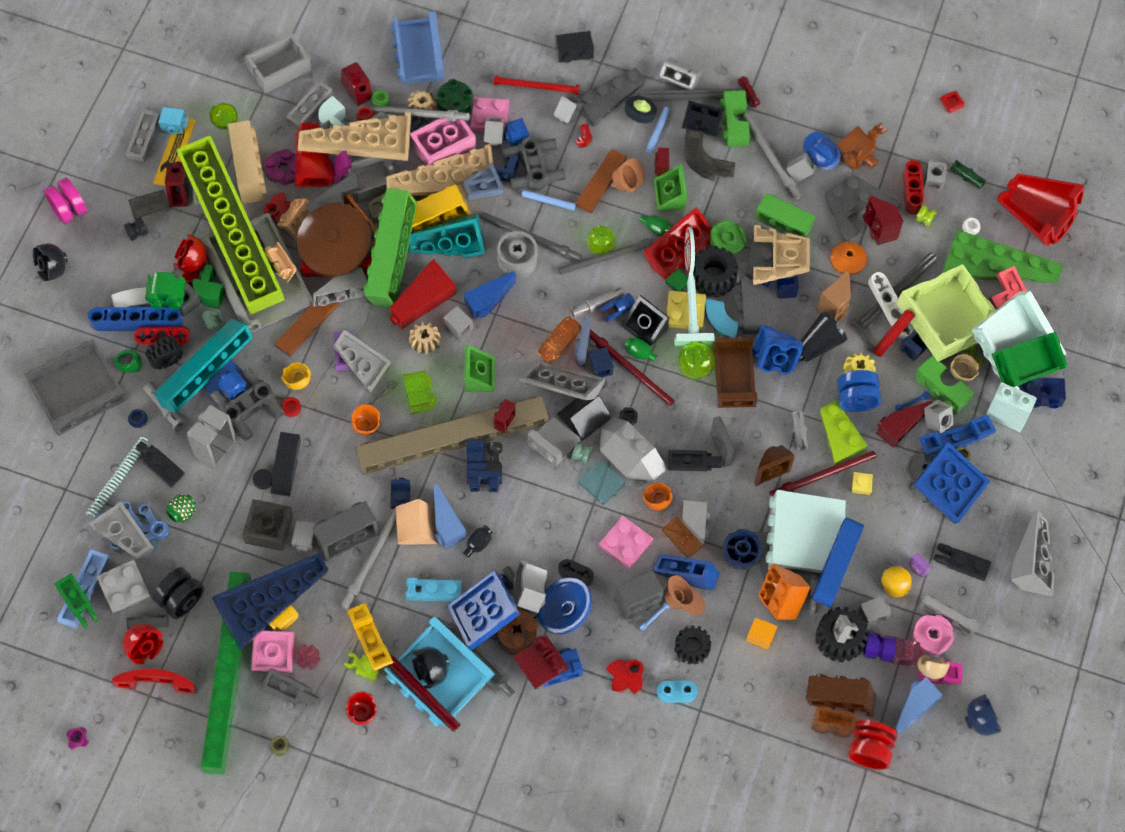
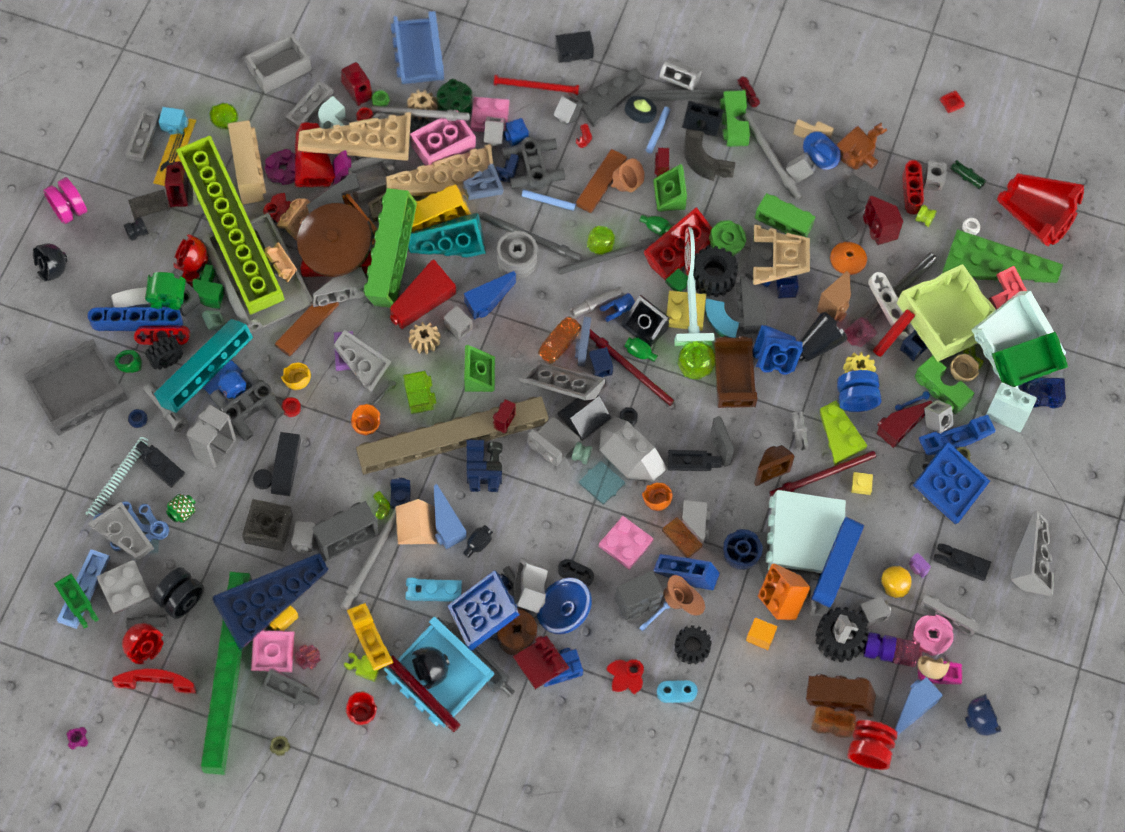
(383, 507): none -> clear neon green arm
(803, 129): none -> tan slope
(868, 332): none -> clear pink brick

